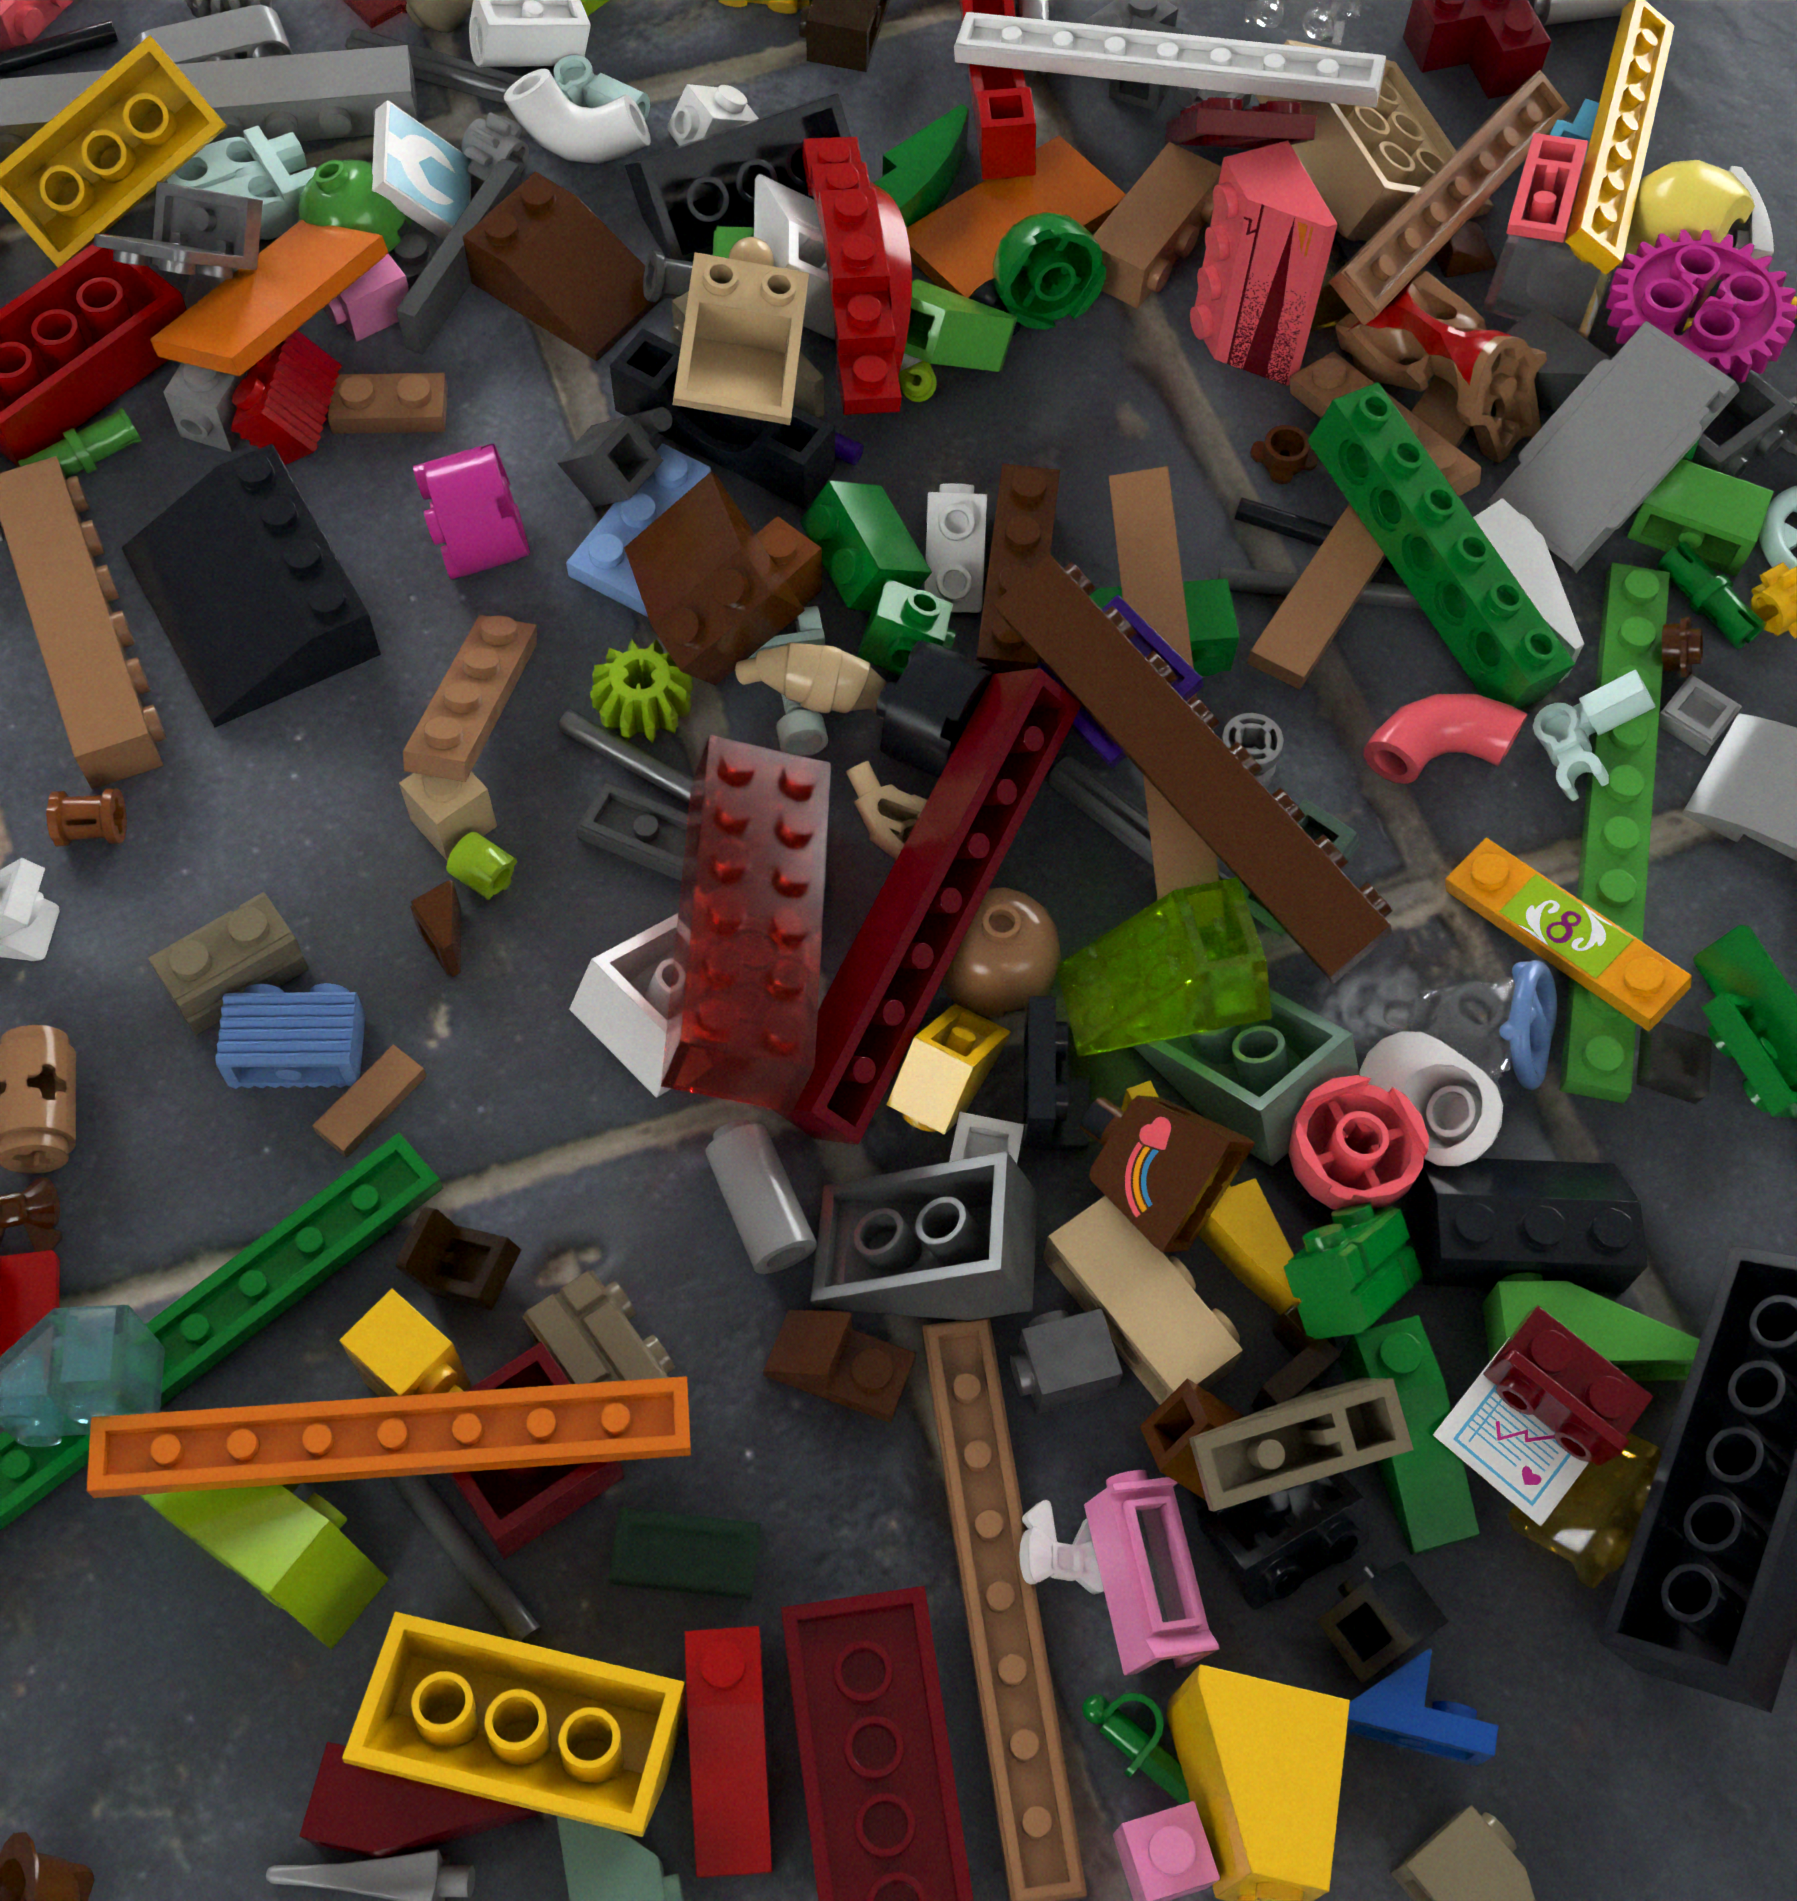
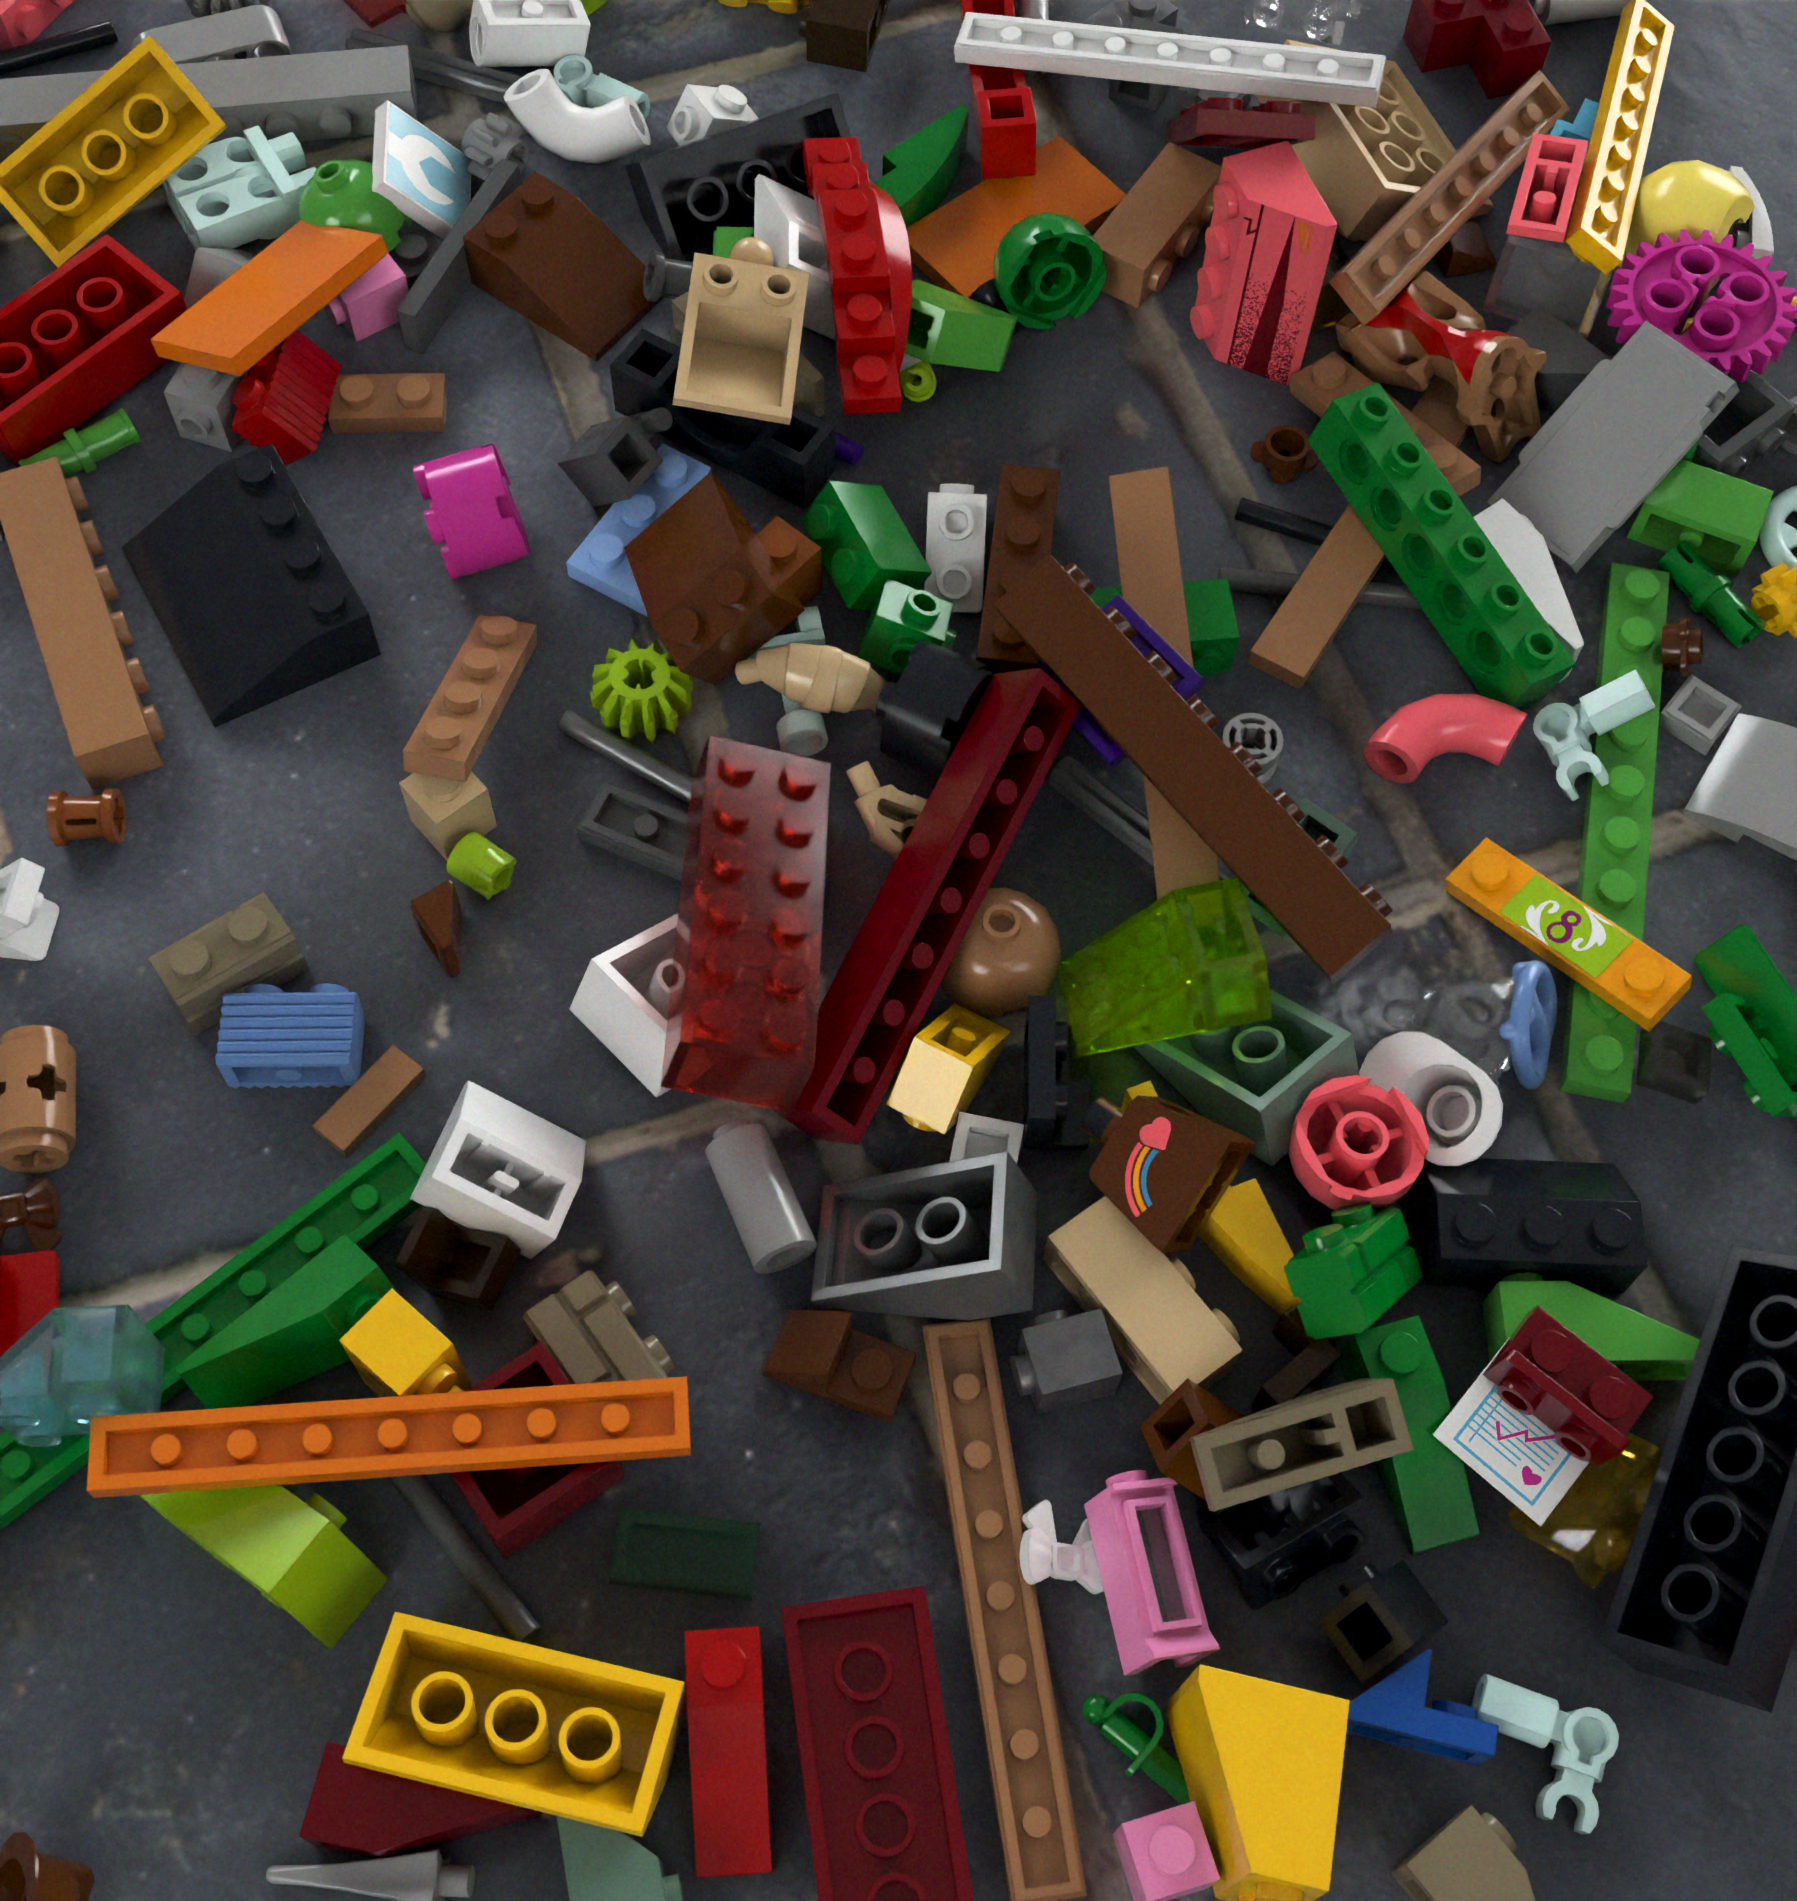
(194, 229): flat silver bracket -> none
(288, 1331): none -> green slope
(502, 1170): none -> white slope
(1580, 1739): none -> light aqua bar

